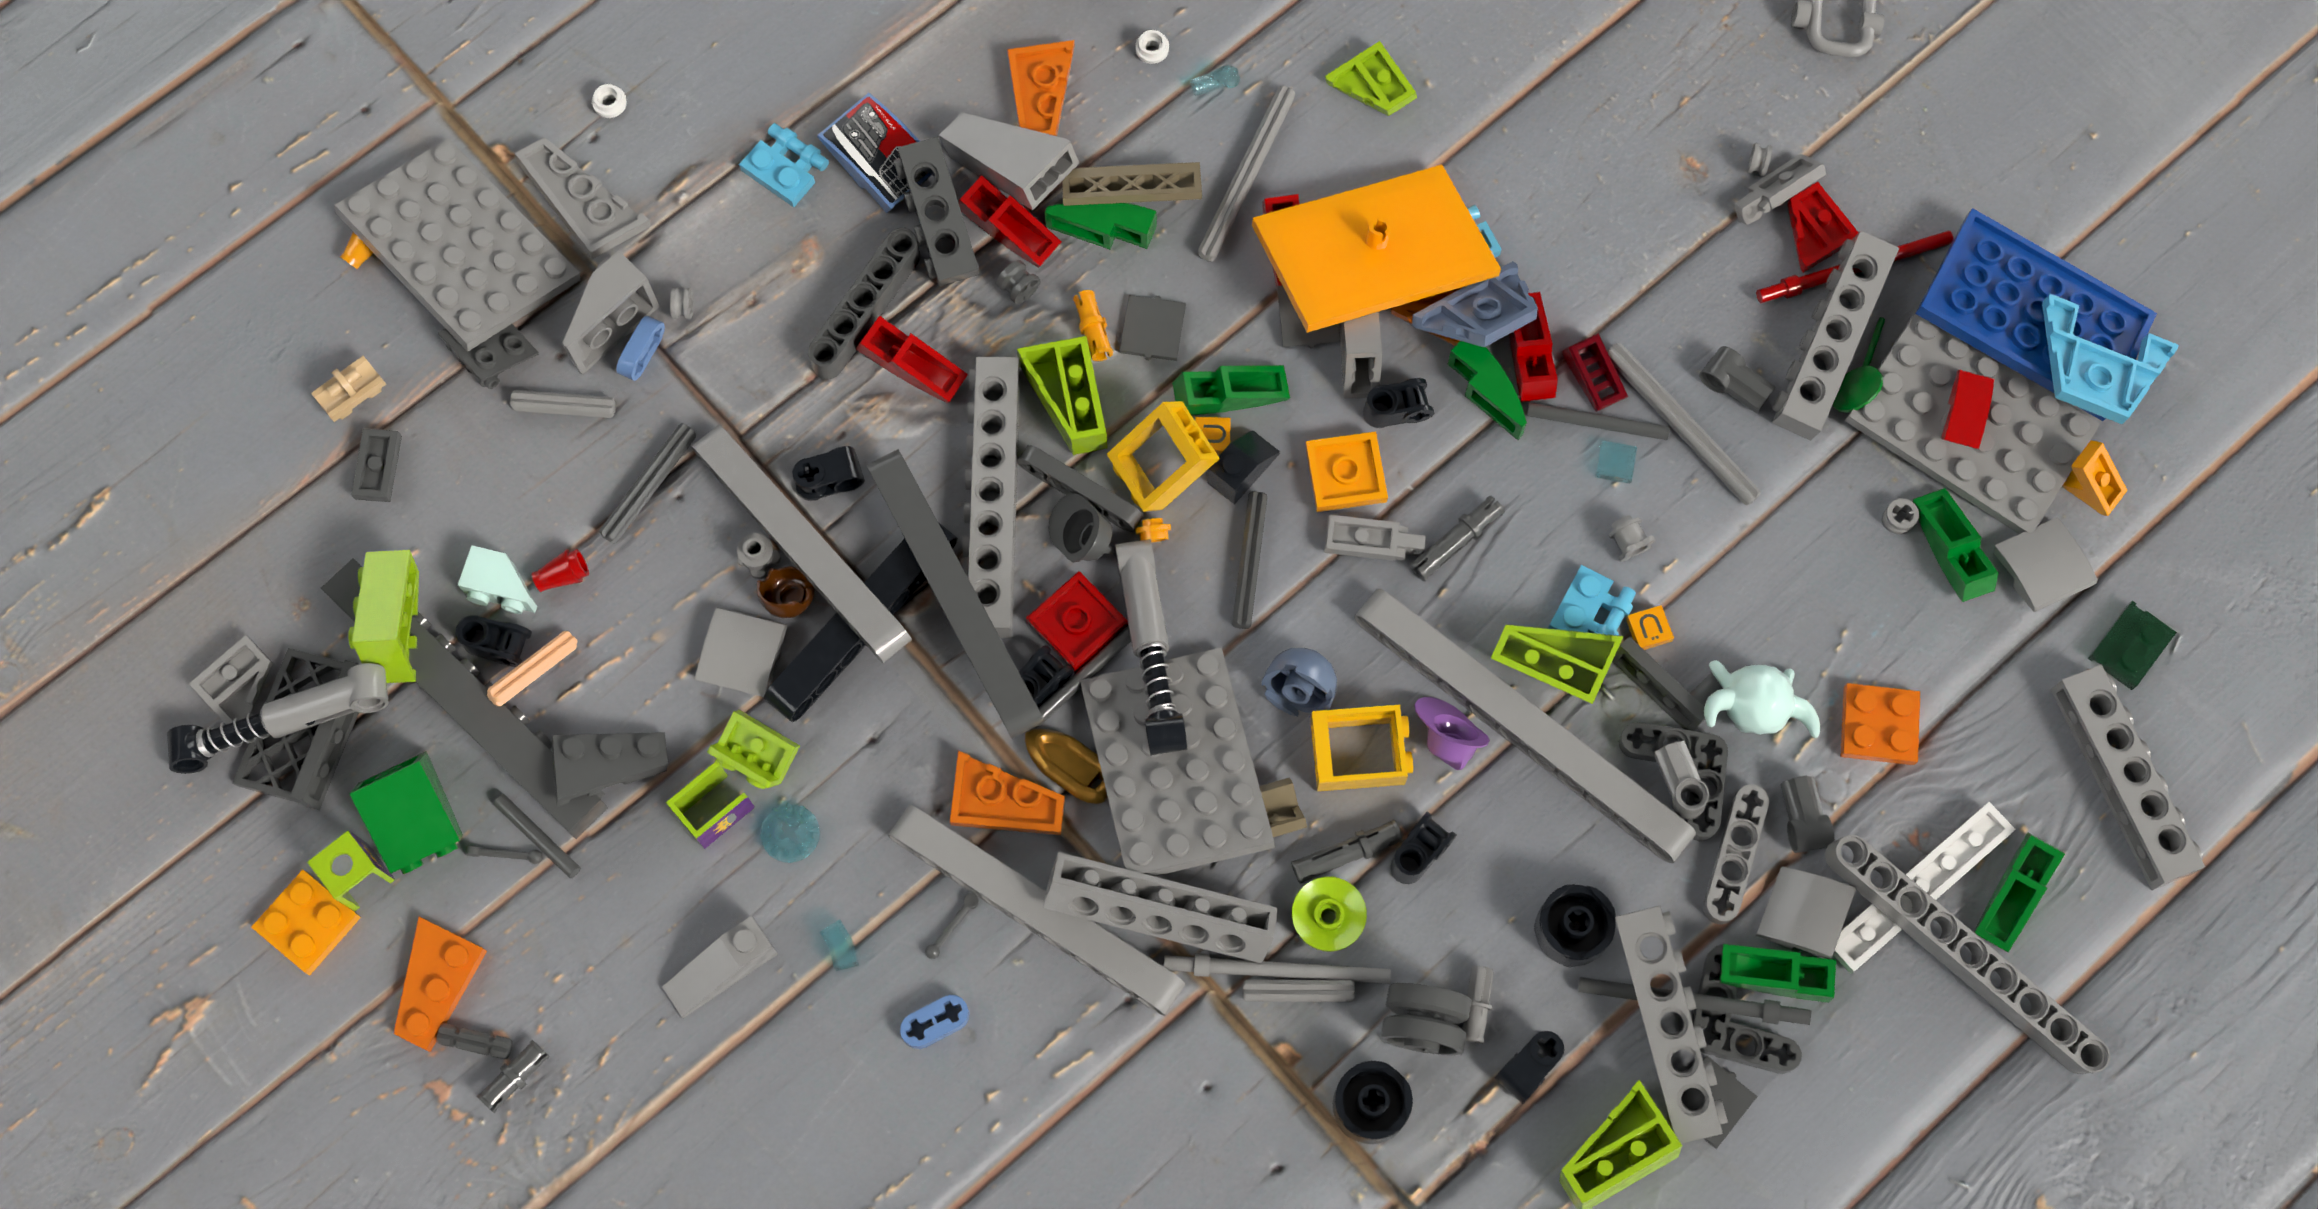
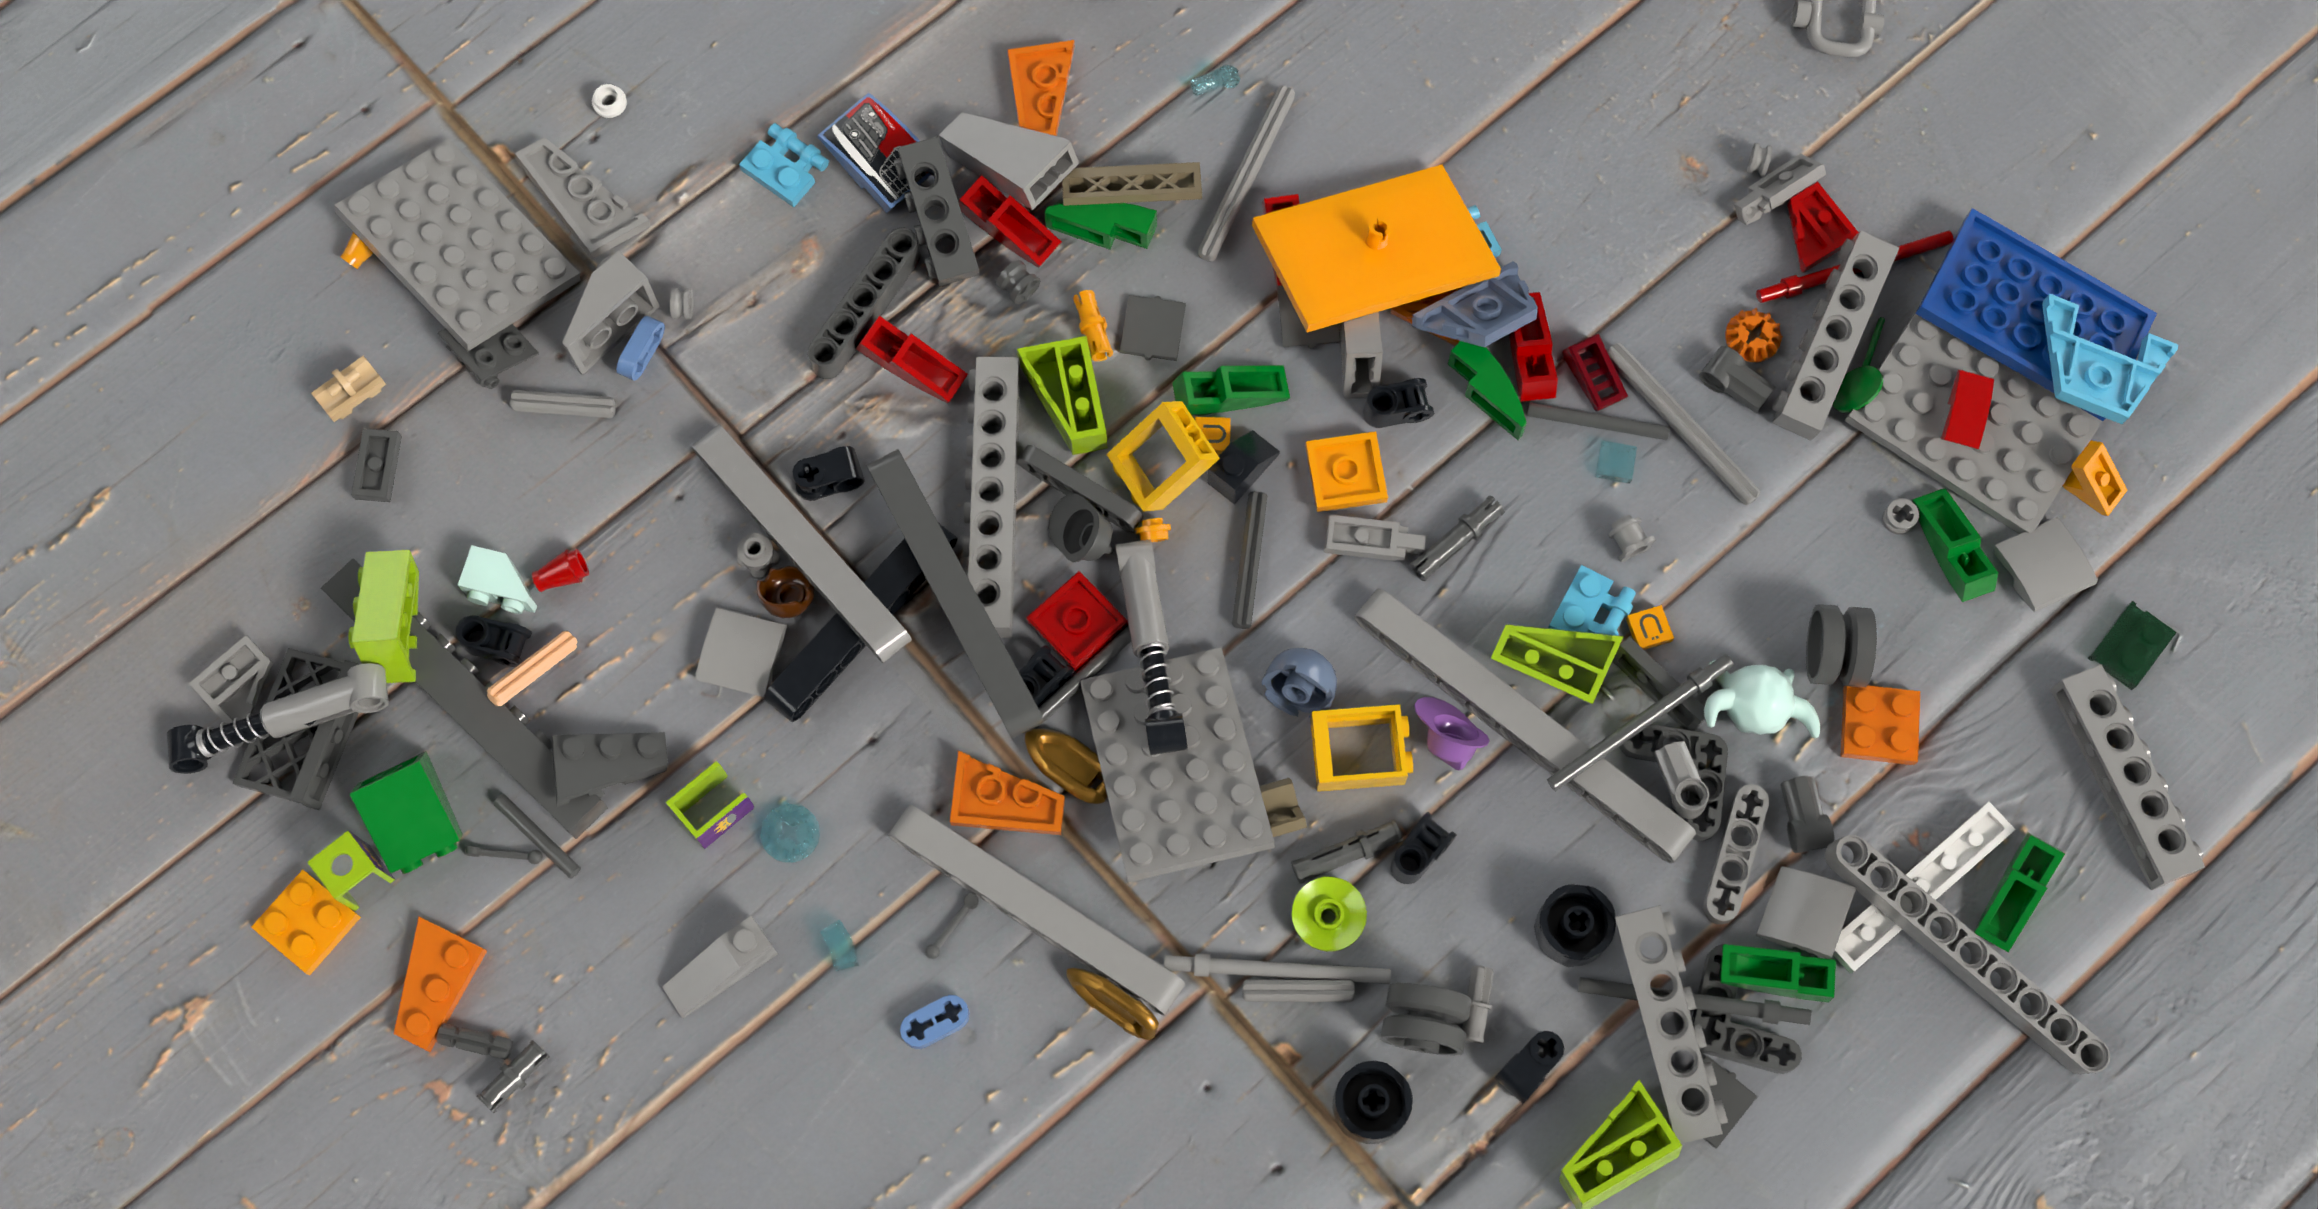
(647, 483): dark grey axle -> none
(754, 751): lime bracket -> none
(1113, 1003): none -> pearl gold piece
(1148, 39): white plate -> none
(1160, 907): light grey brick -> none
(1373, 80): lime wing -> none
(1697, 682): none -> dark grey bar
(1758, 349): none -> orange gear
(1841, 645): none -> dark grey wheel

